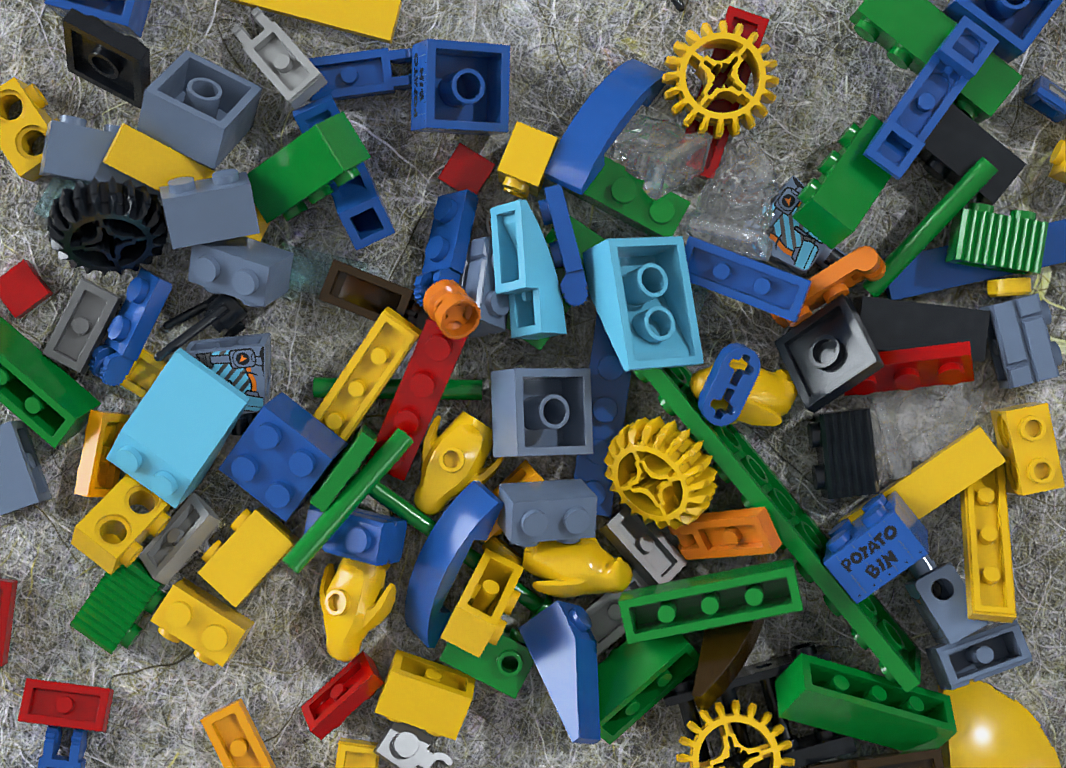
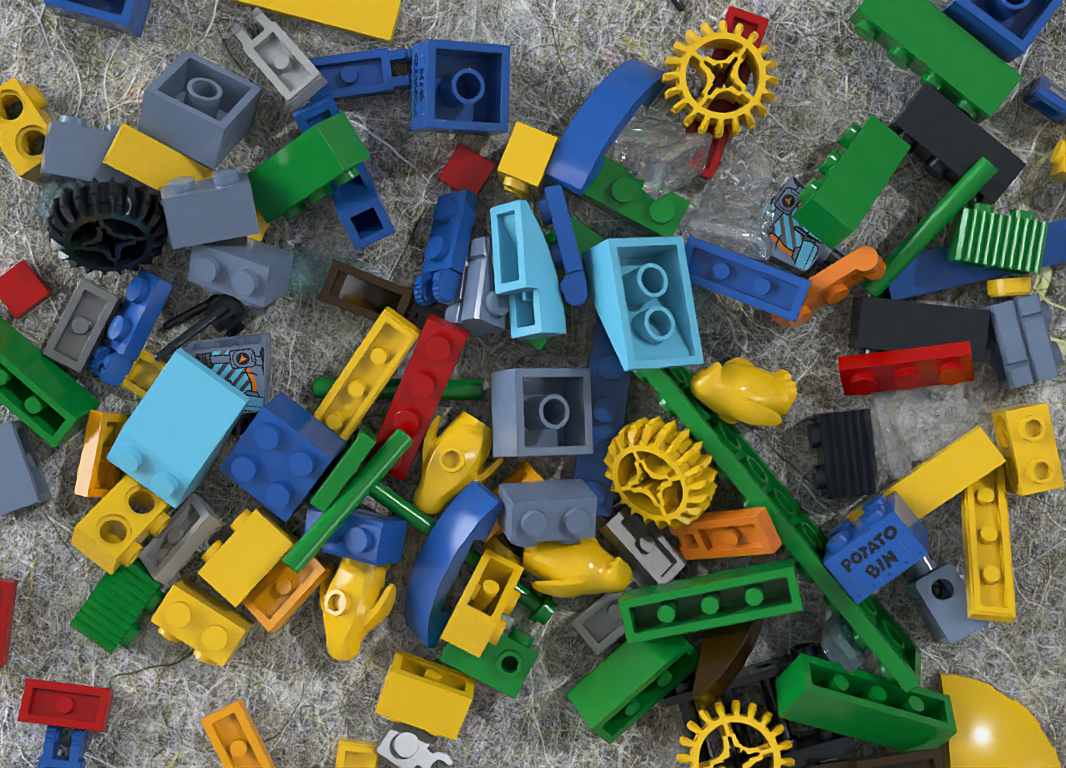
(106, 57): black plate -> none
(284, 592): none -> light orange plate
(342, 695): red plate -> none
(451, 309): orange wheel -> none
(568, 665): blue slope -> none
(737, 389): blue beam -> none
(828, 354): black plate -> none
(839, 643): none -> clear light blue plate
(929, 97): blue slope -> none
(979, 655): sand blue brick -> none

